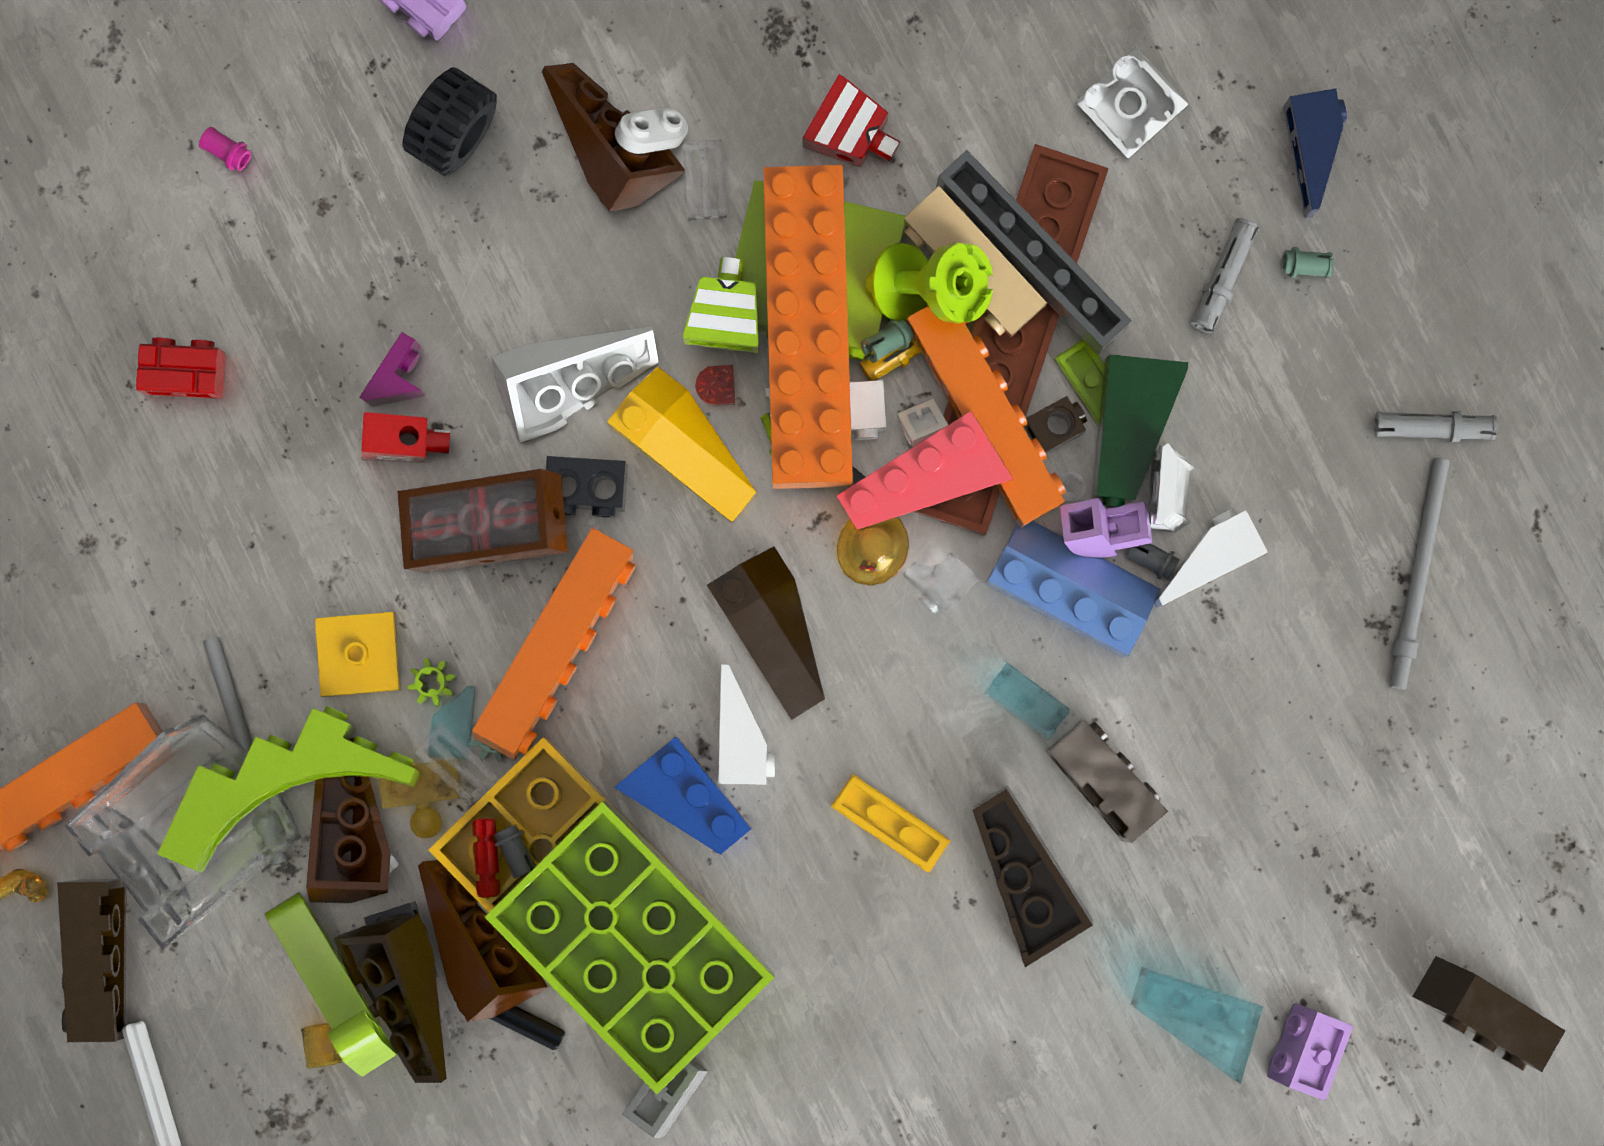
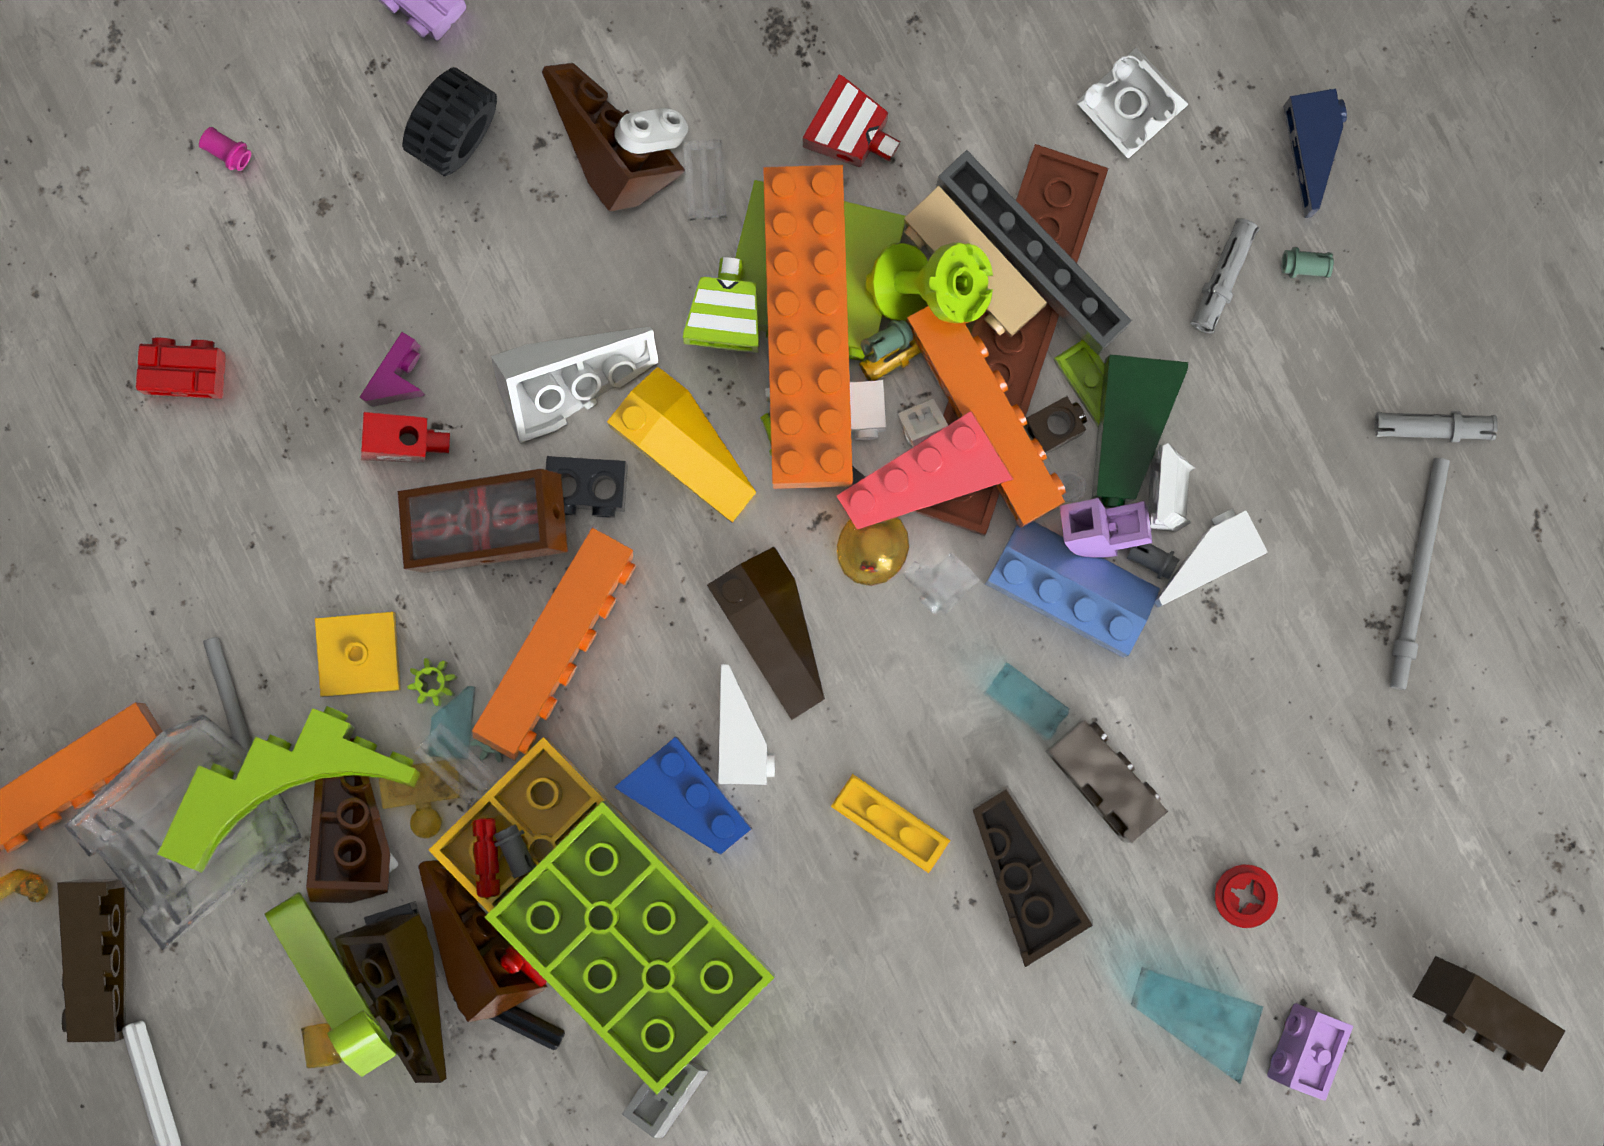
(514, 961): none -> red arm
(716, 385): clear red tile -> none
(1262, 888): none -> red gear

